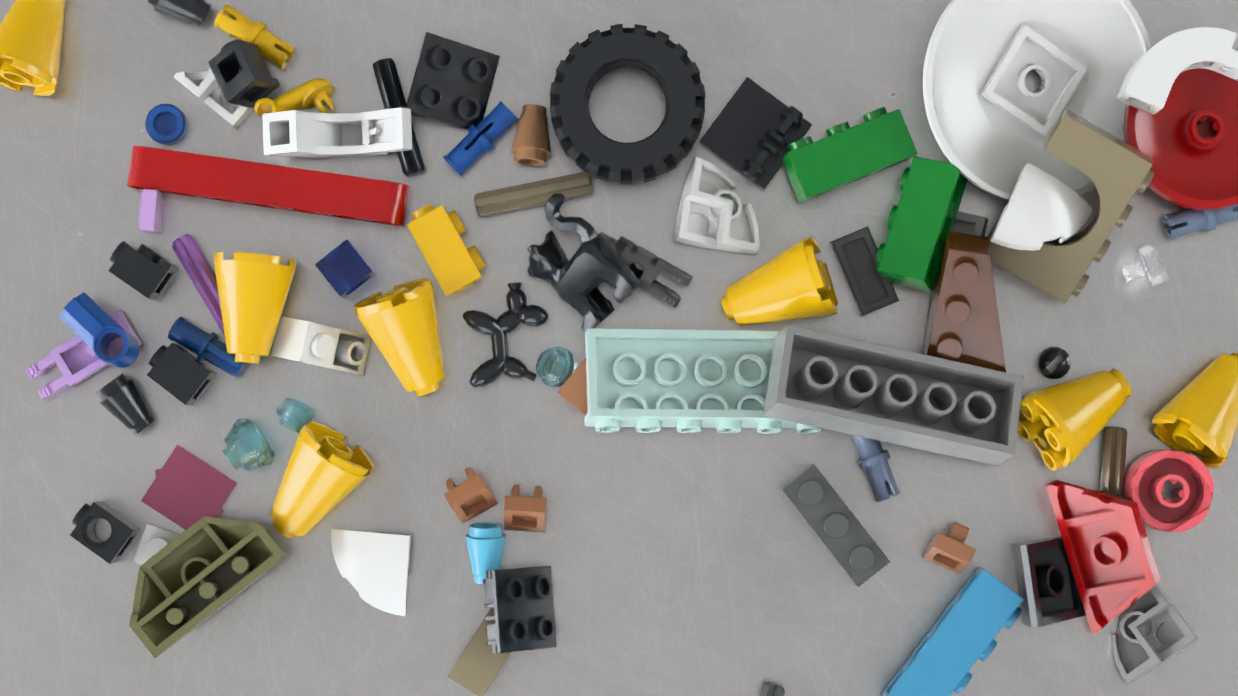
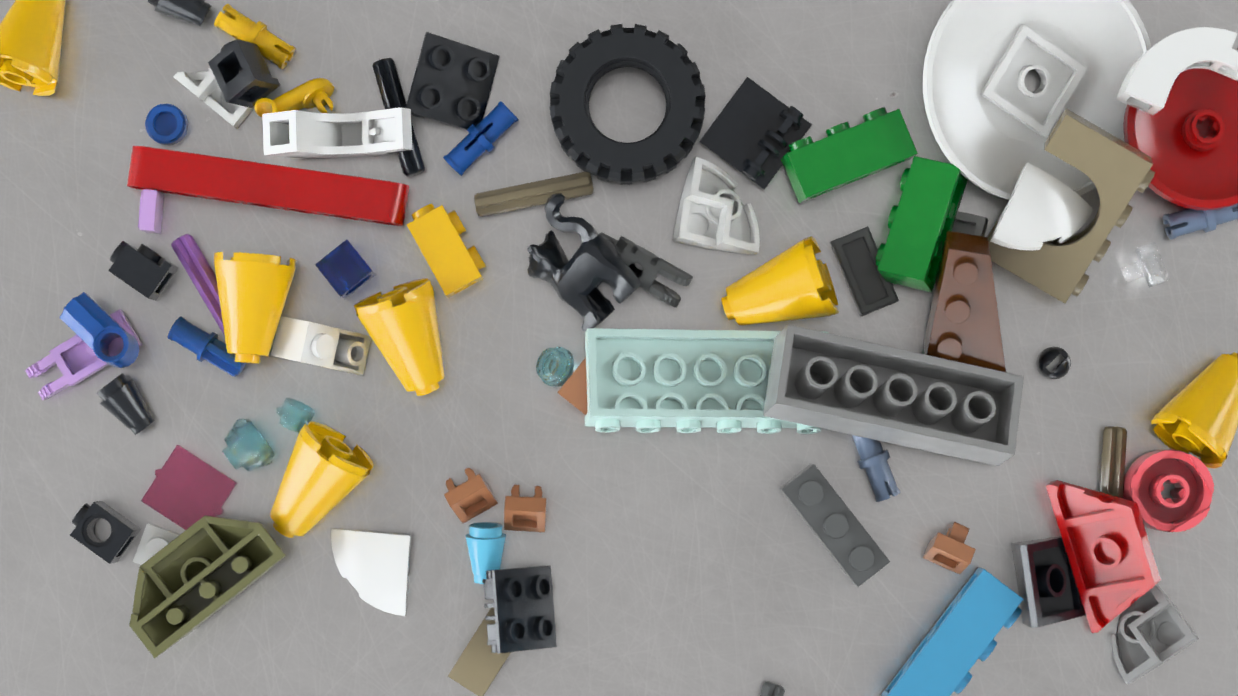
(180, 373): black brick -> none
(498, 328): black piece -> none
(531, 139): medium nougat cone -> none
(1071, 414): yellow cone -> none

